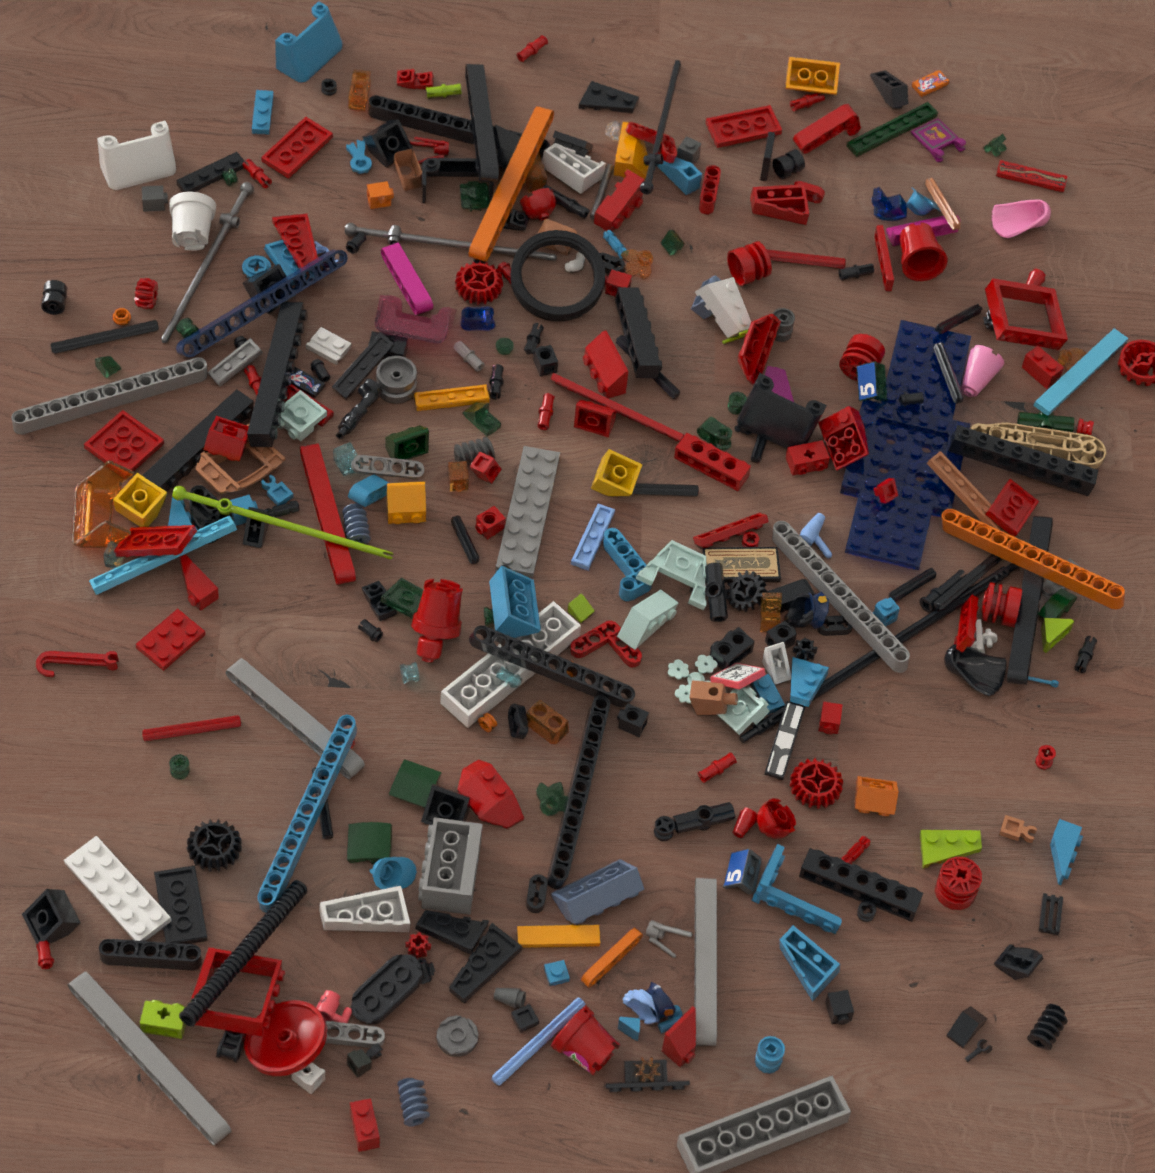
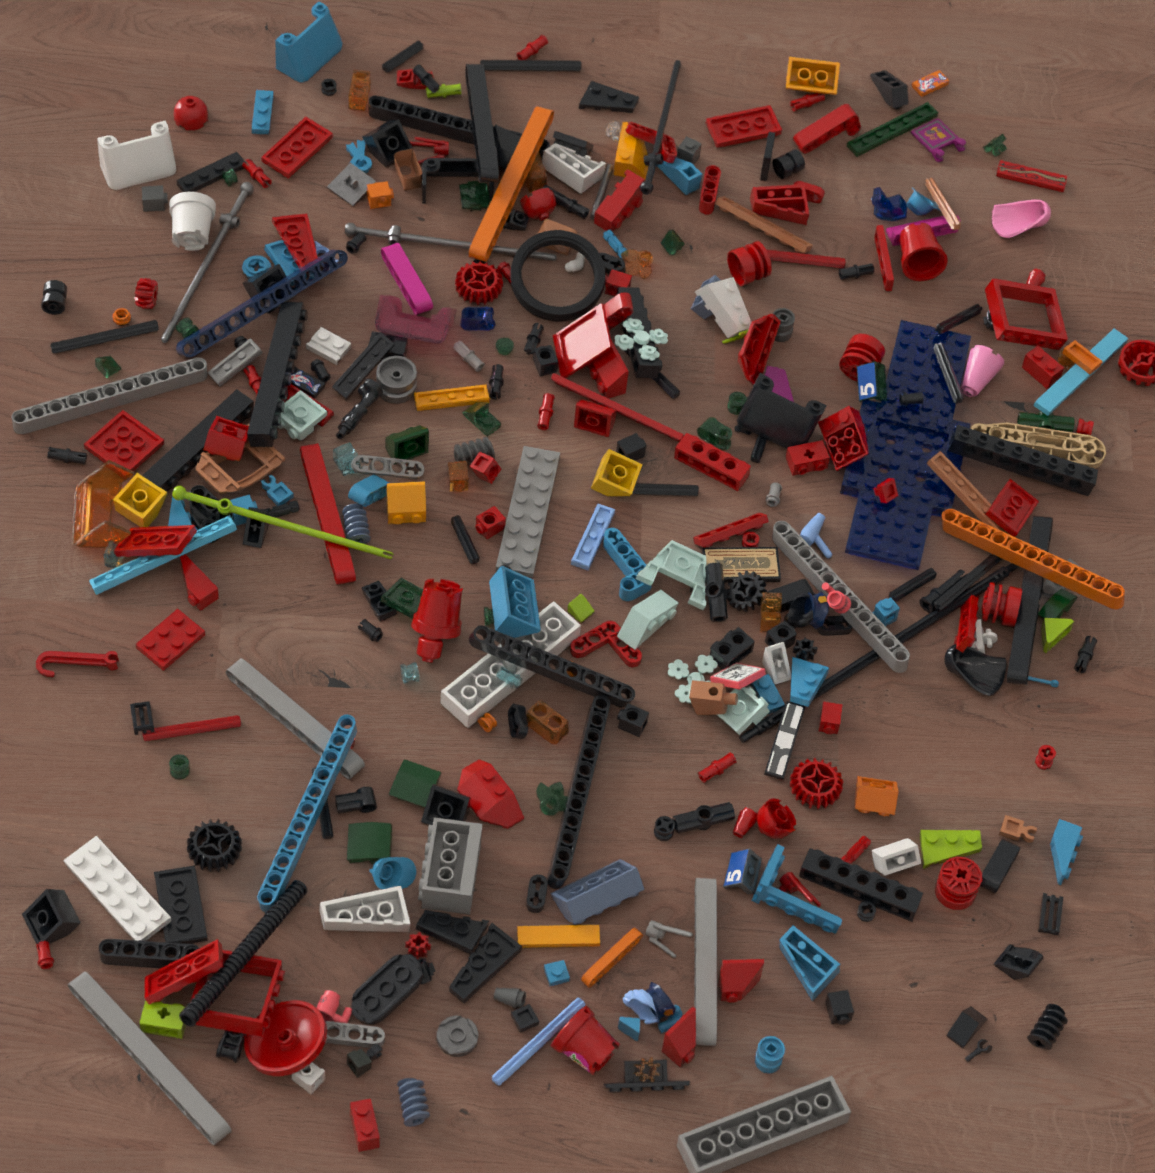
(67, 455): none -> black pin
(142, 727): none -> black tile
(183, 972): none -> red plate
(190, 113): none -> red cylinder
(351, 184): none -> flat silver piece
(361, 800): none -> black piece
(402, 56): none -> black axle
(426, 78): none -> black axle
(534, 65): none -> black axle
(582, 341): none -> piece
(618, 309): none -> red beam
(632, 447): none -> black brick
(641, 337): none -> light aqua plant
(739, 978): none -> red slope
(769, 228): none -> nougat plate
(773, 498): none -> light grey pin
(792, 884): none -> red plant
(836, 599): none -> coral piece
(896, 856): none -> white brick
(999, 865): none -> black beam
(1082, 357): none -> orange tile

